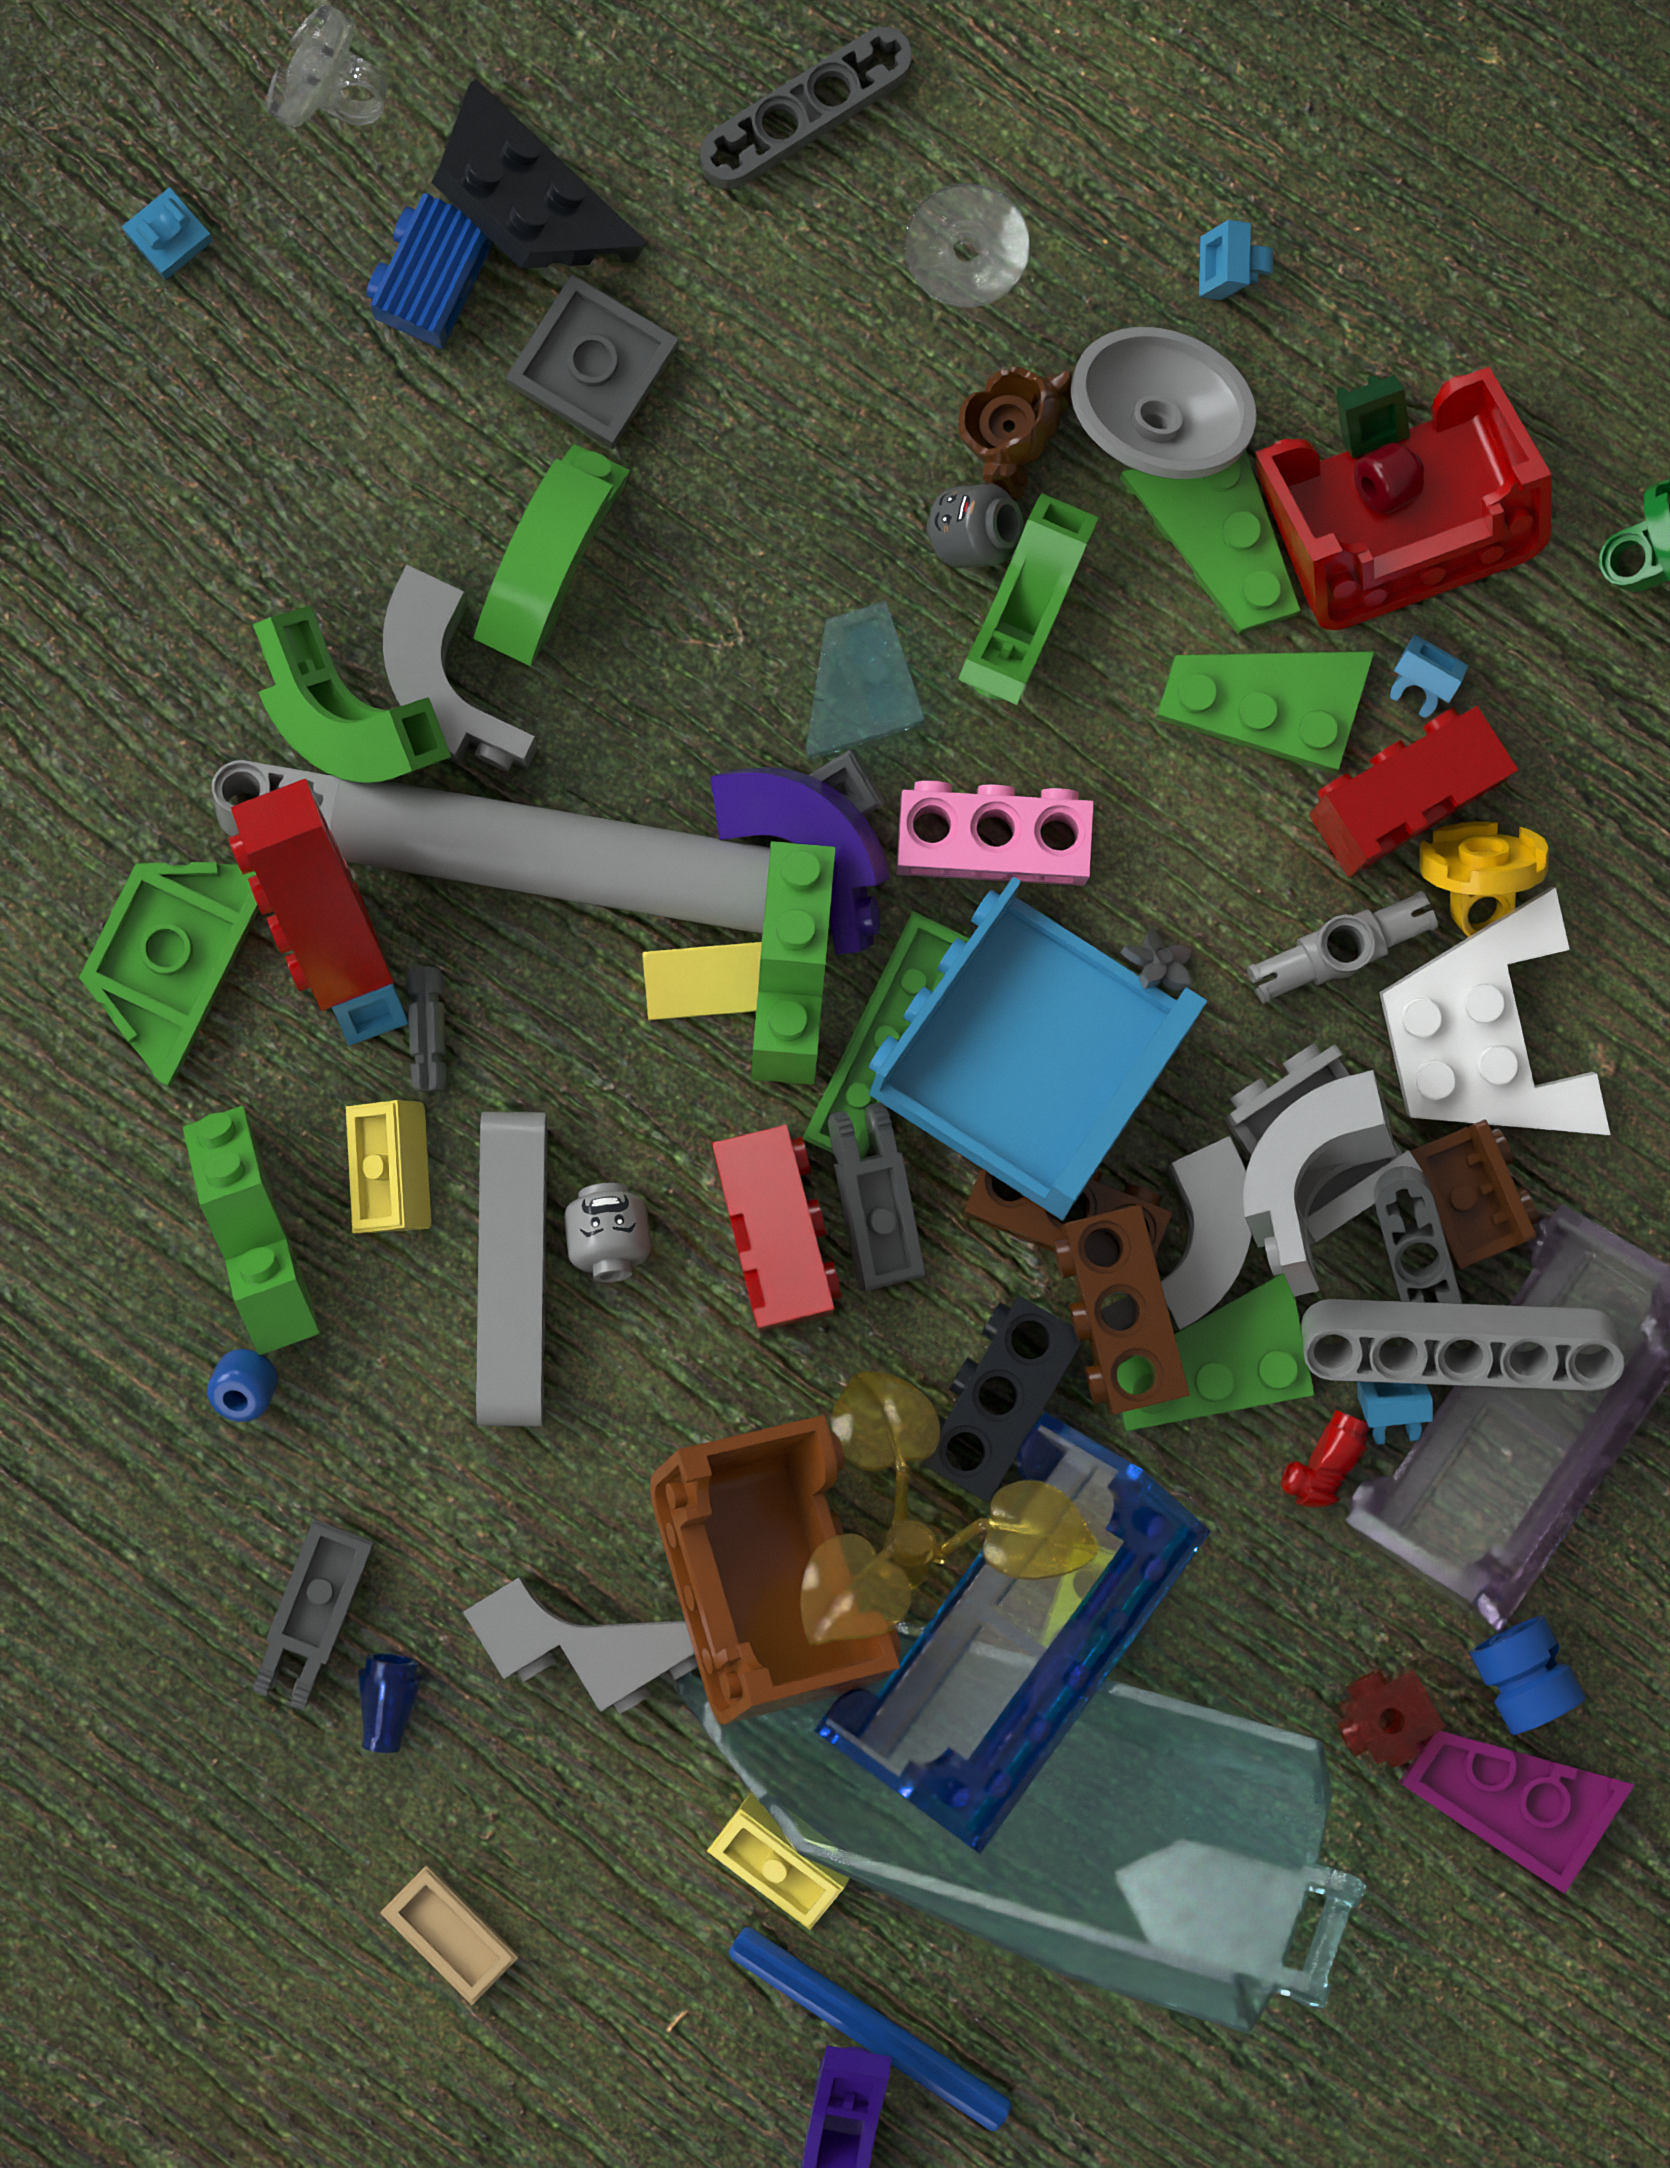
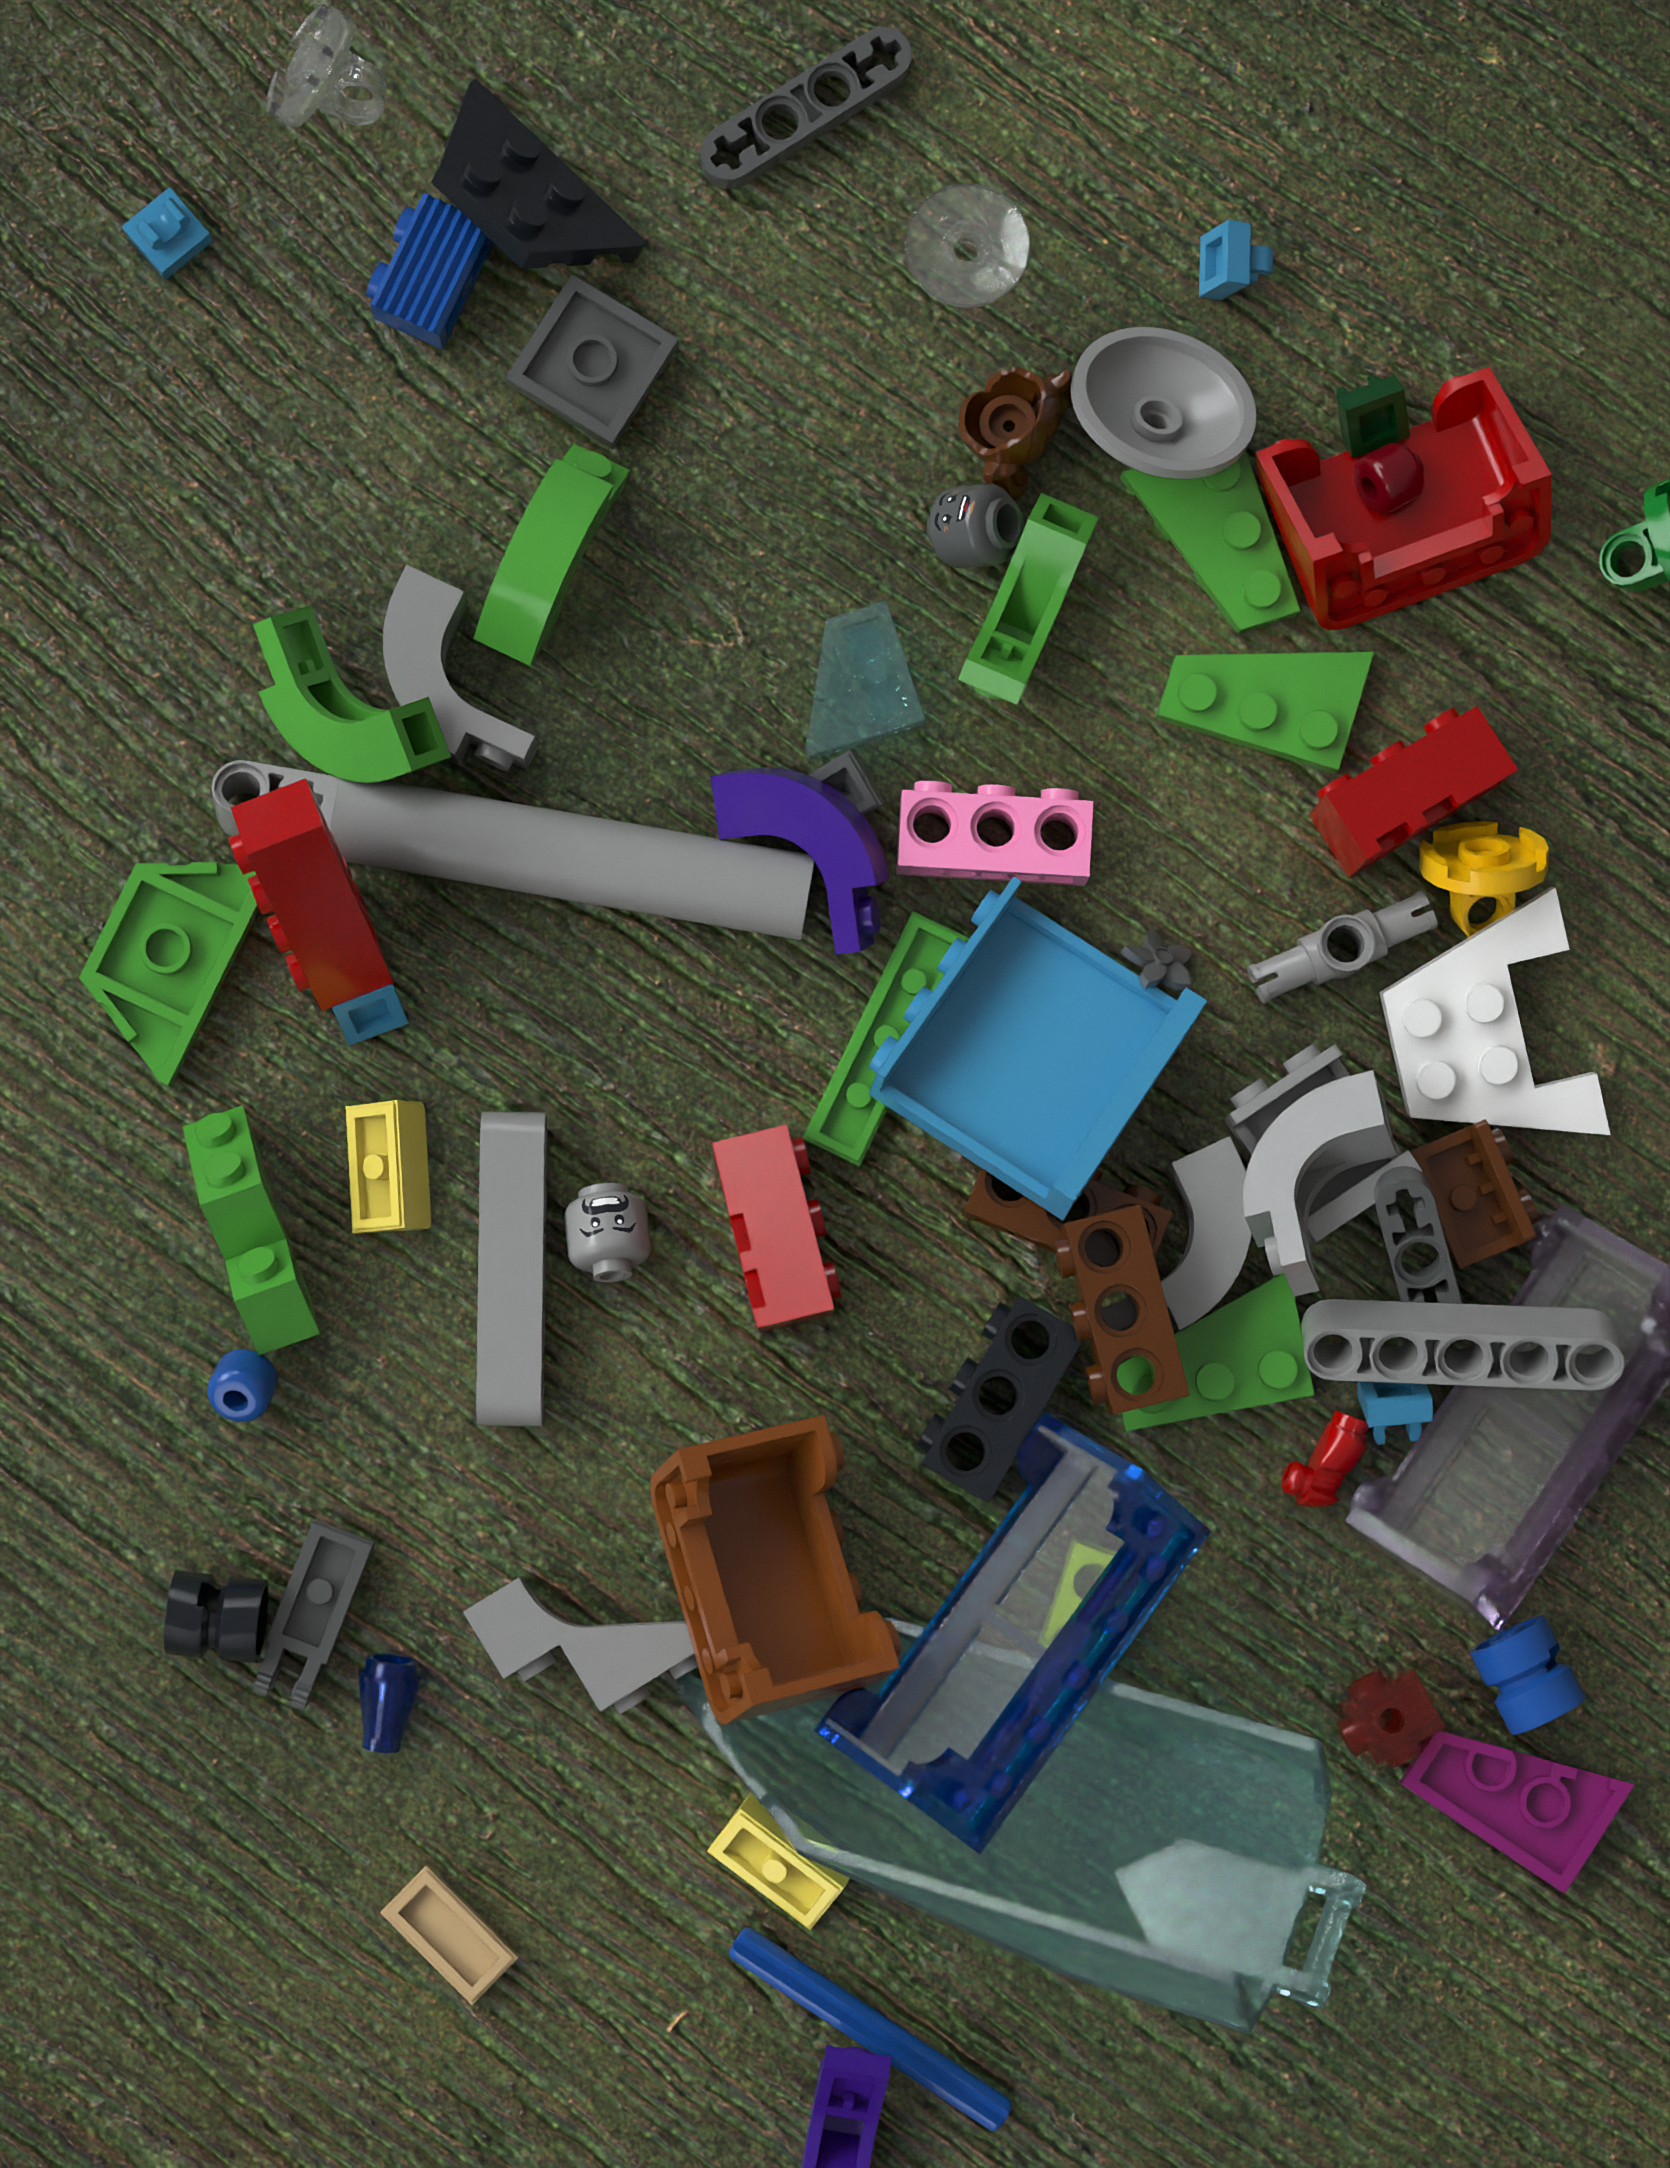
(216, 1616): none -> black wheel
(427, 1029): dark grey axle -> none
(702, 980): light yellow slope -> none
(792, 963): bright green arch -> none
(862, 1594): clear yellow plant -> none
(876, 1202): dark grey hinge -> none
(1431, 670): dark azure tile -> none

